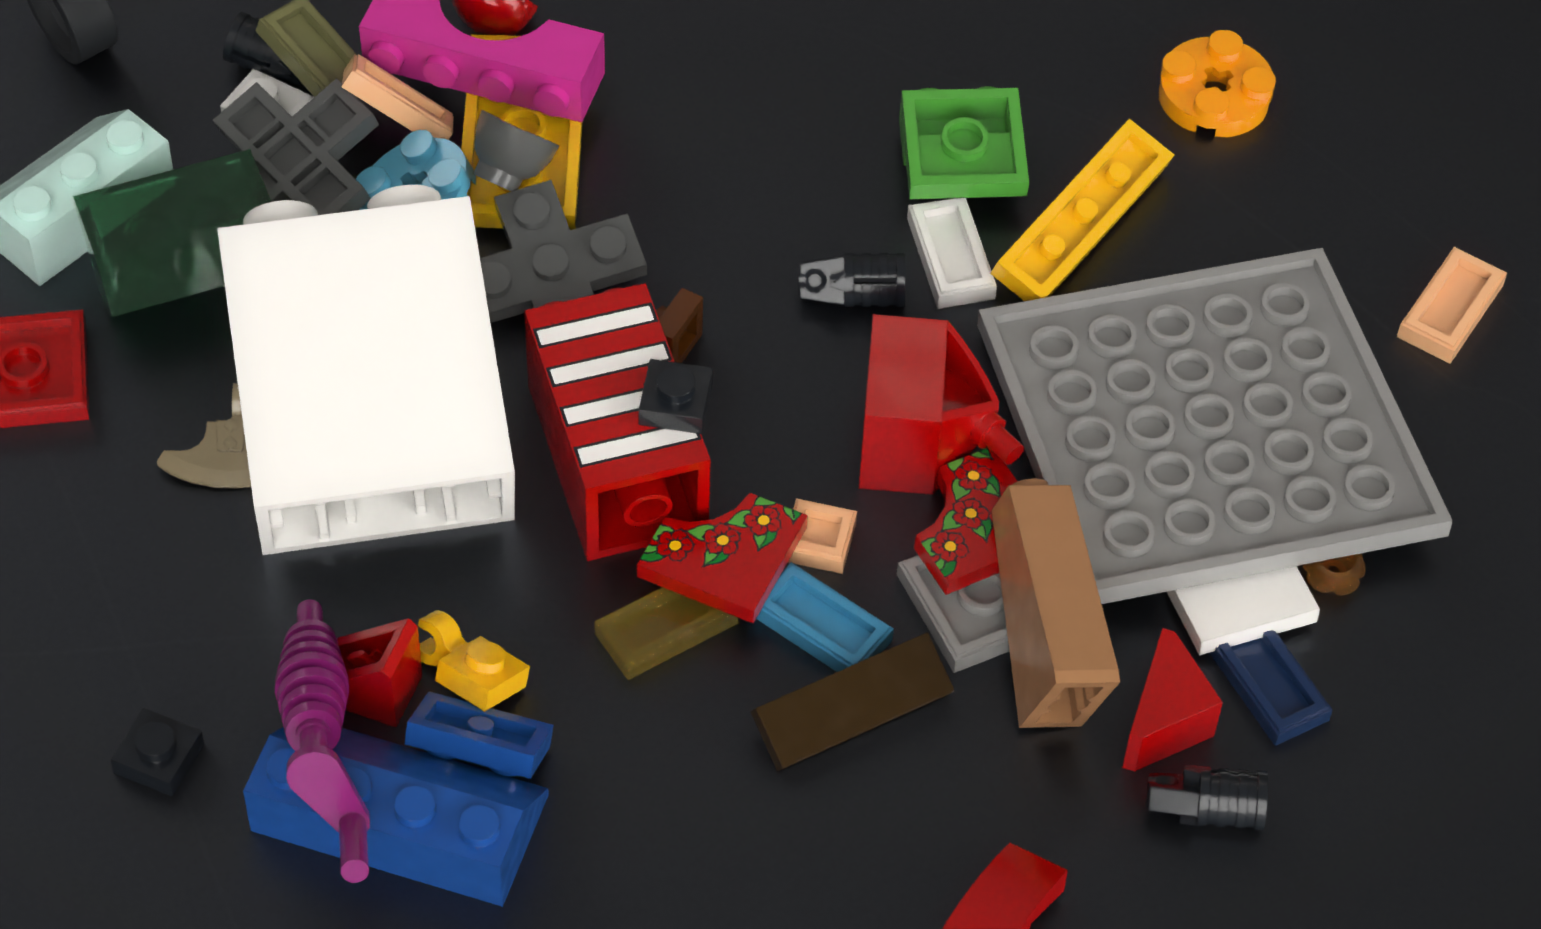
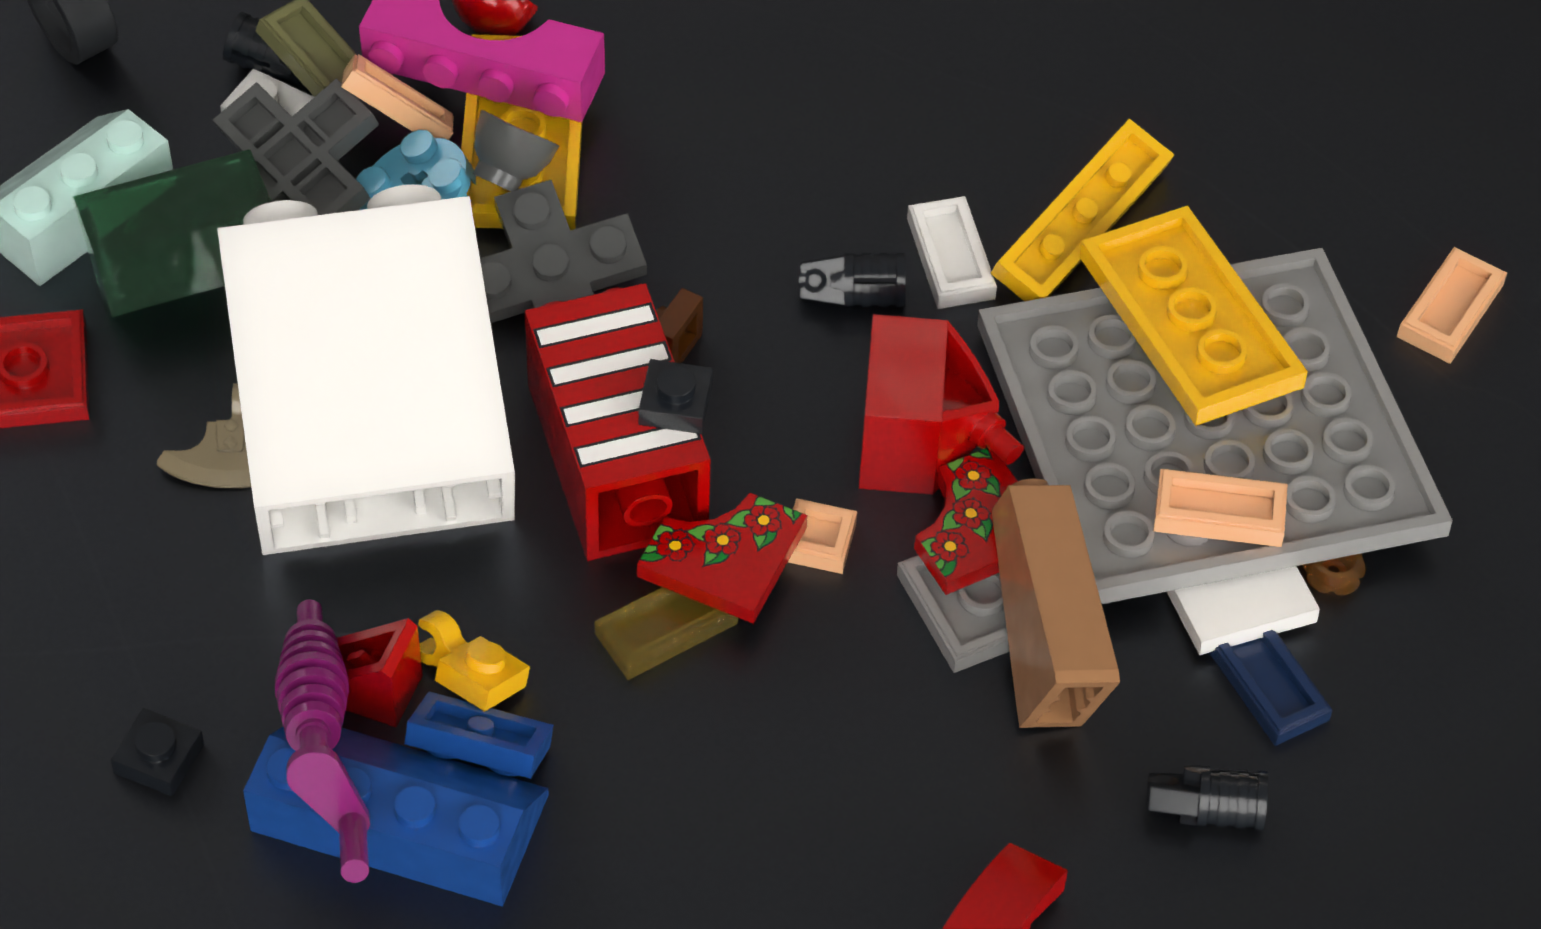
(823, 620): dark azure tile -> none
(852, 701): dark brown tile -> none
(963, 143): bright green plate -> none
(1174, 708): red slope -> none
(1192, 315): none -> yellow plate
(1220, 507): none -> light nougat tile
(1221, 60): light orange plate -> none

